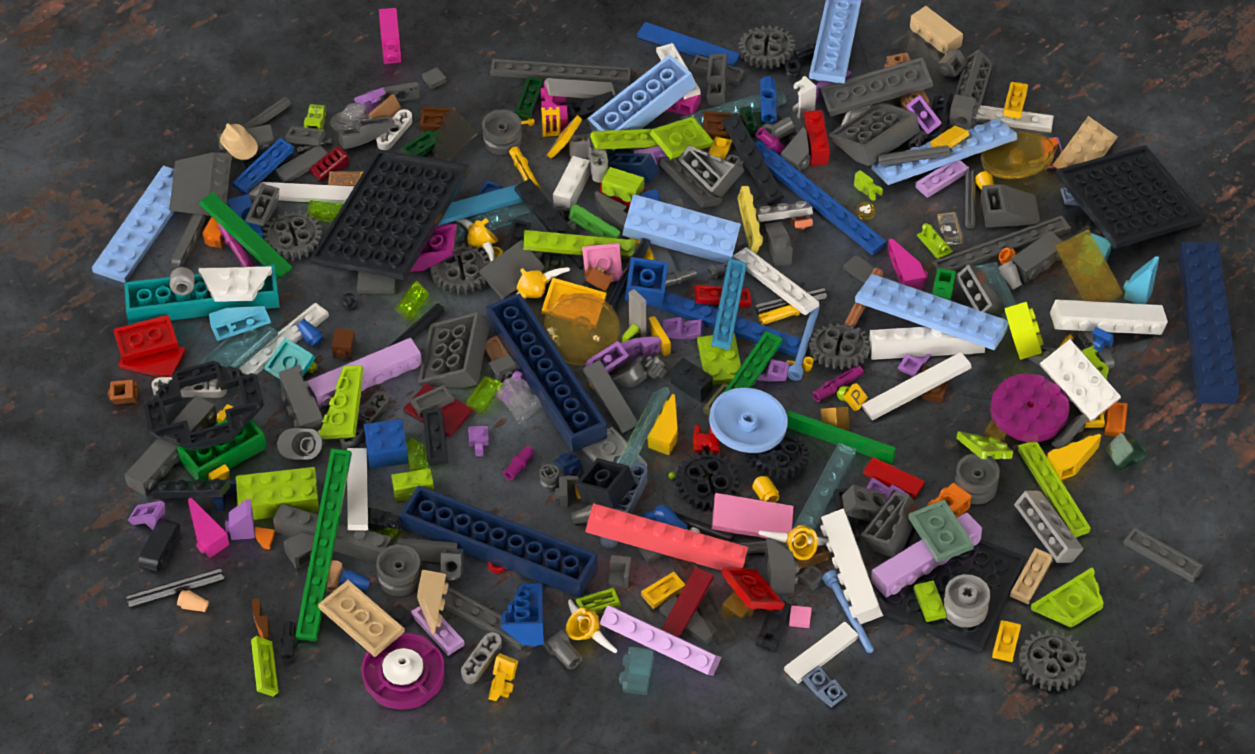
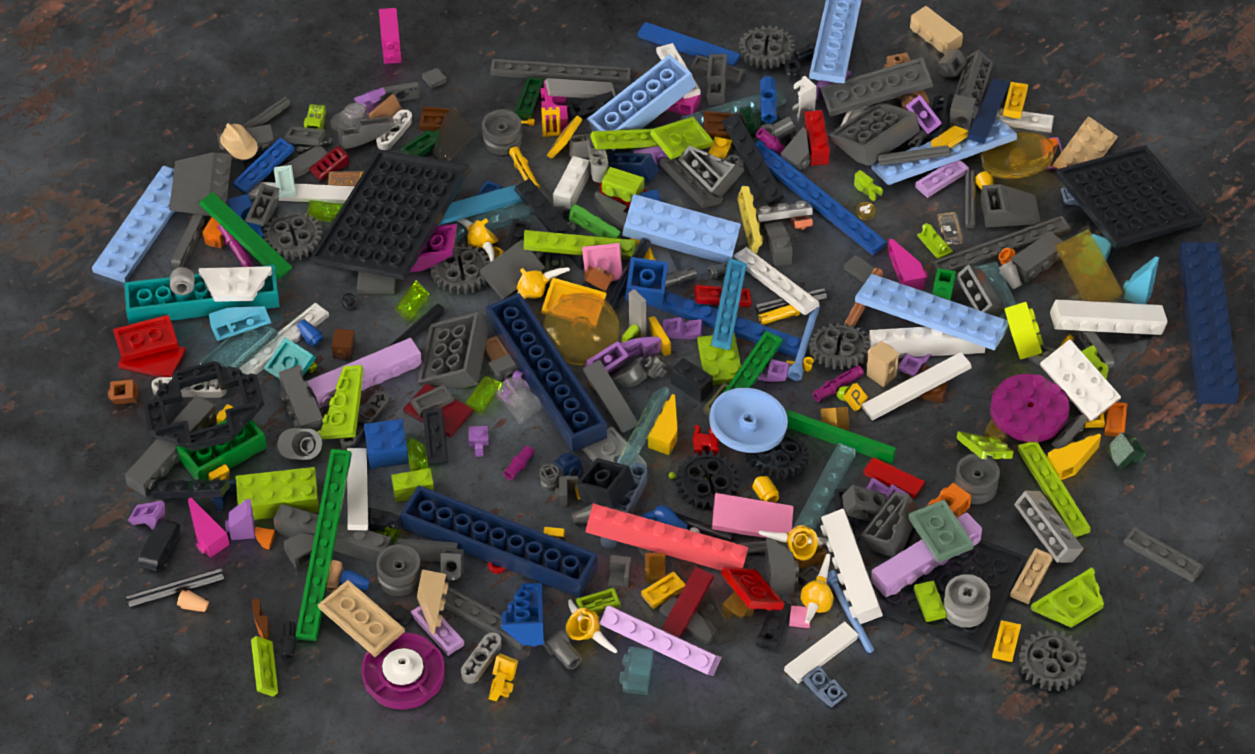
(285, 181): none -> light aqua tile
(555, 532): none -> yellow tile
(654, 567): none -> pearl gold panel
(817, 594): none -> yellow helmet
(882, 363): none -> tan brick
(988, 111): none -> dark blue tile
(1101, 338): blue tile -> none

